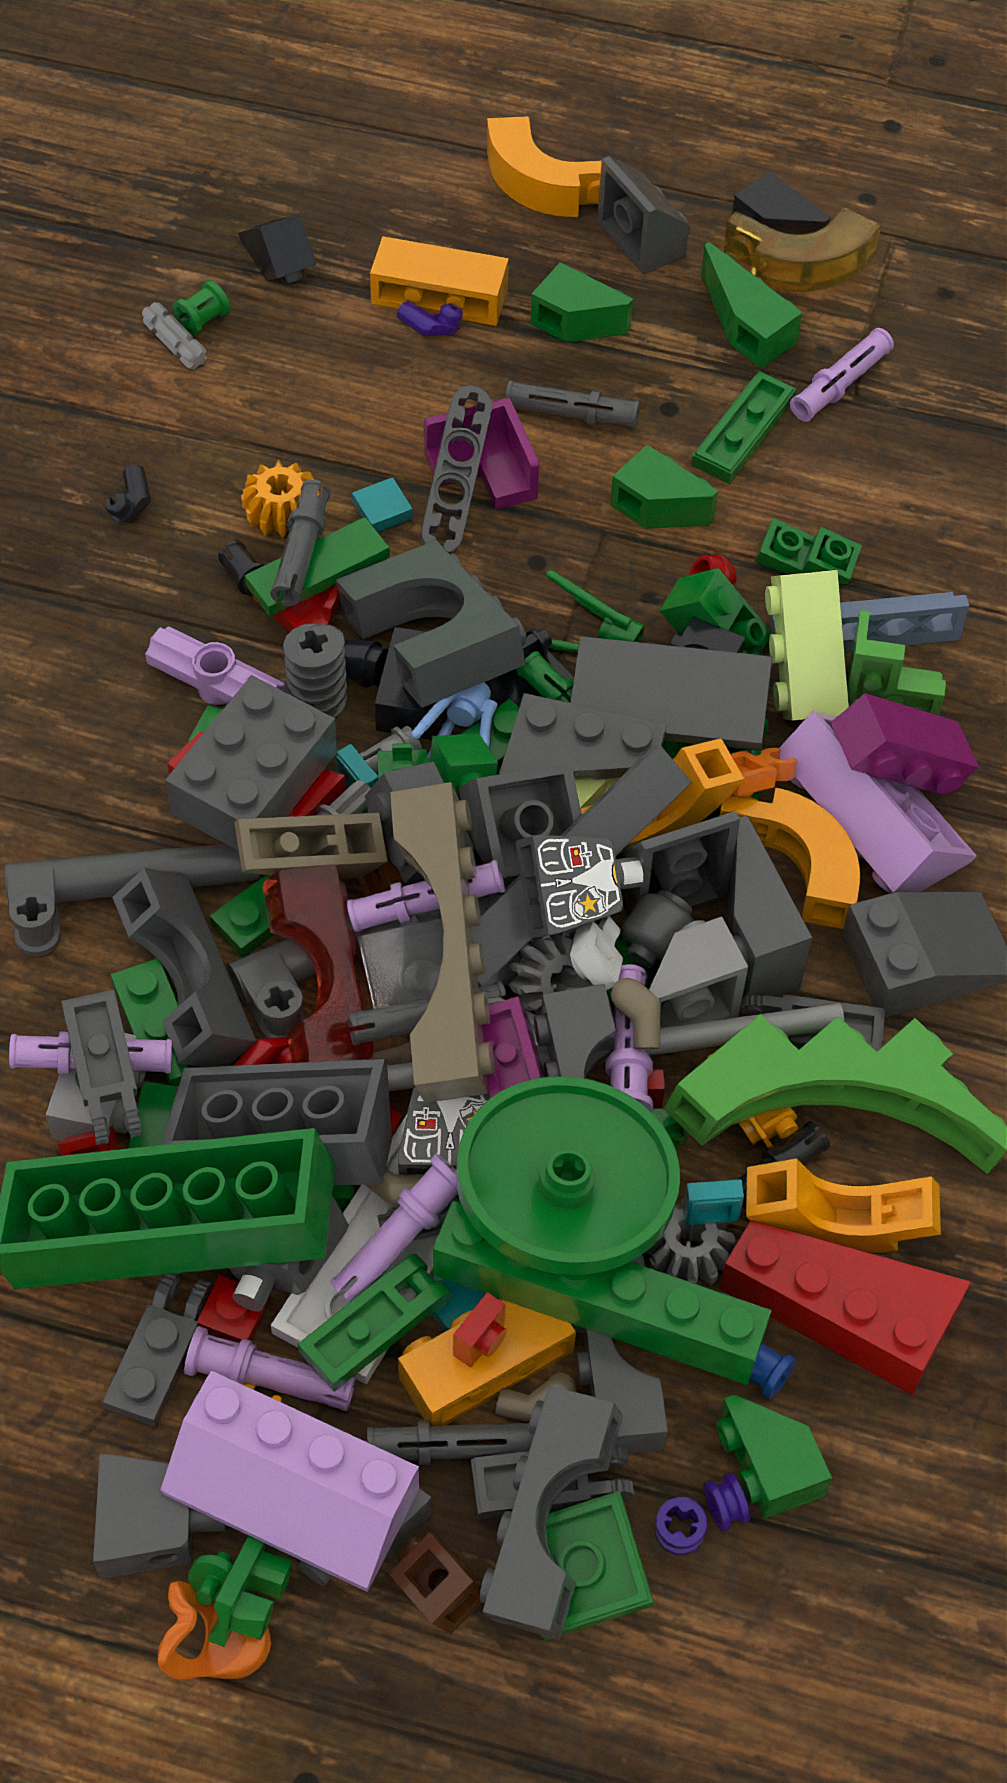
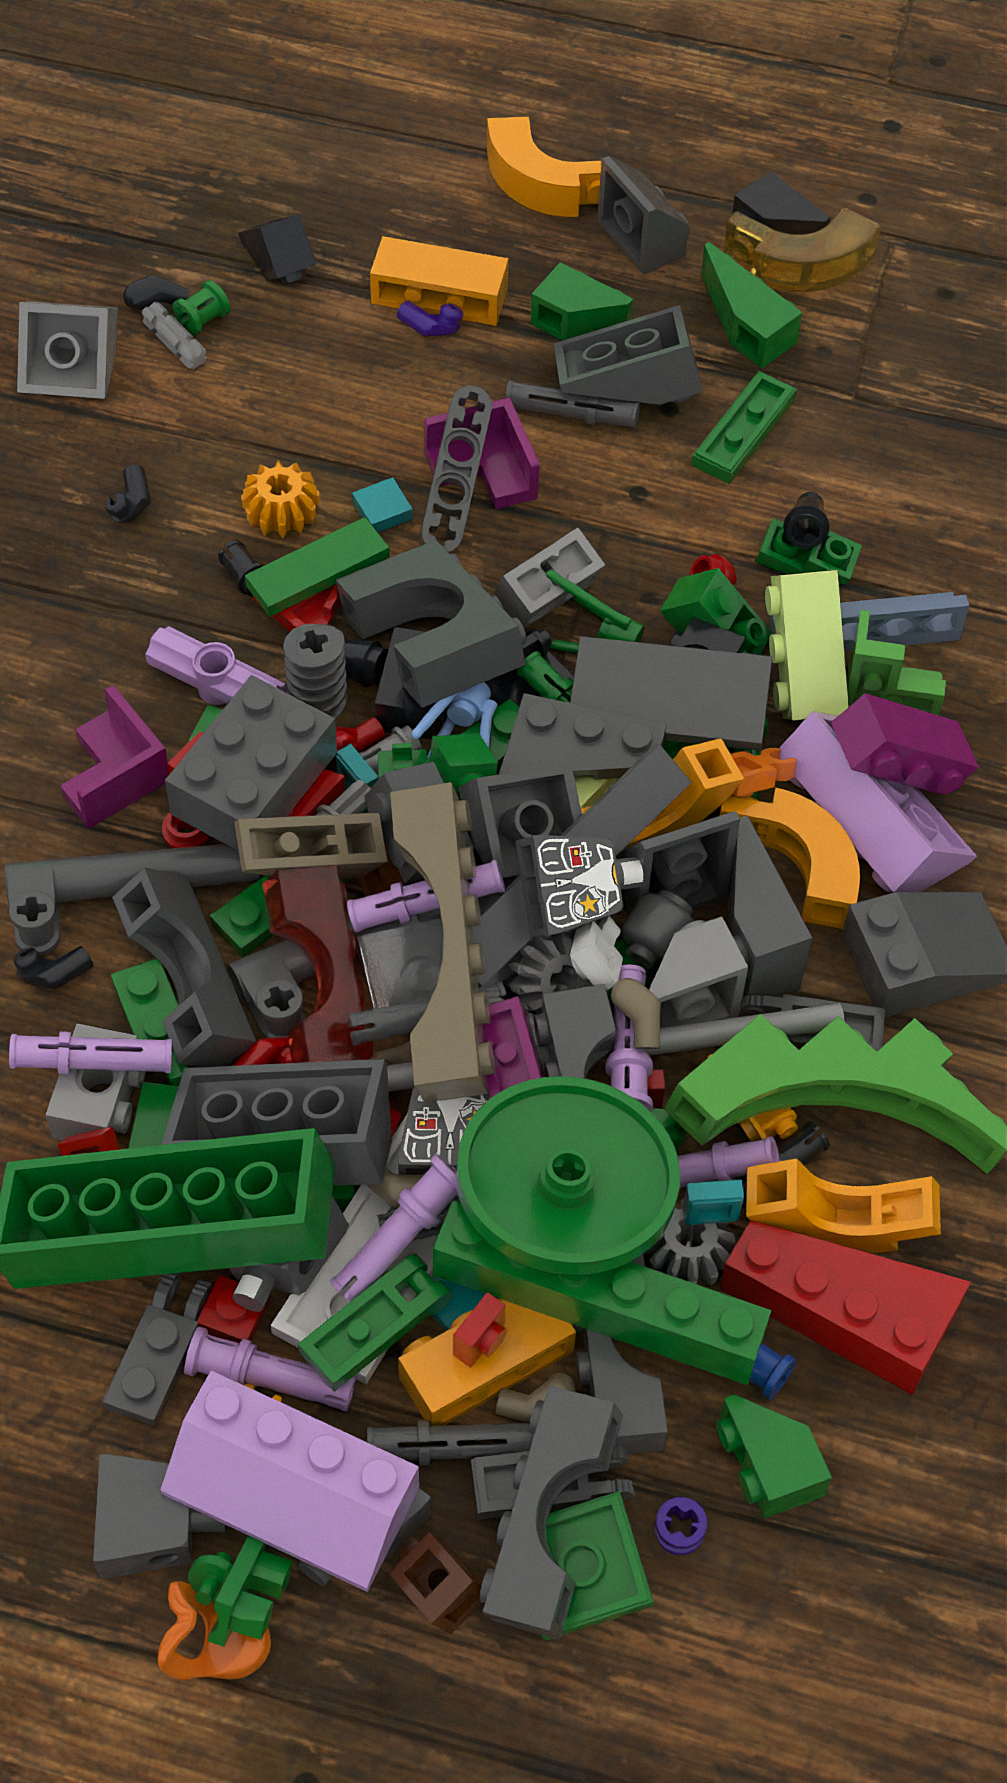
(48, 972): none -> black arm
(66, 349): none -> light grey slope
(102, 1059): dark grey hinge -> none
(127, 759): none -> magenta panel
(153, 289): none -> black arm
(171, 833): none -> red plate
(304, 528): dark grey pin -> none
(359, 736): none -> red arm
(531, 595): none -> light grey brick
(632, 361): none -> dark grey slope
(662, 493): green slope -> none
(726, 1161): none -> lavender pin
(726, 1502): dark purple bush -> none
(807, 522): none -> black cone
(813, 399): lavender pin -> none

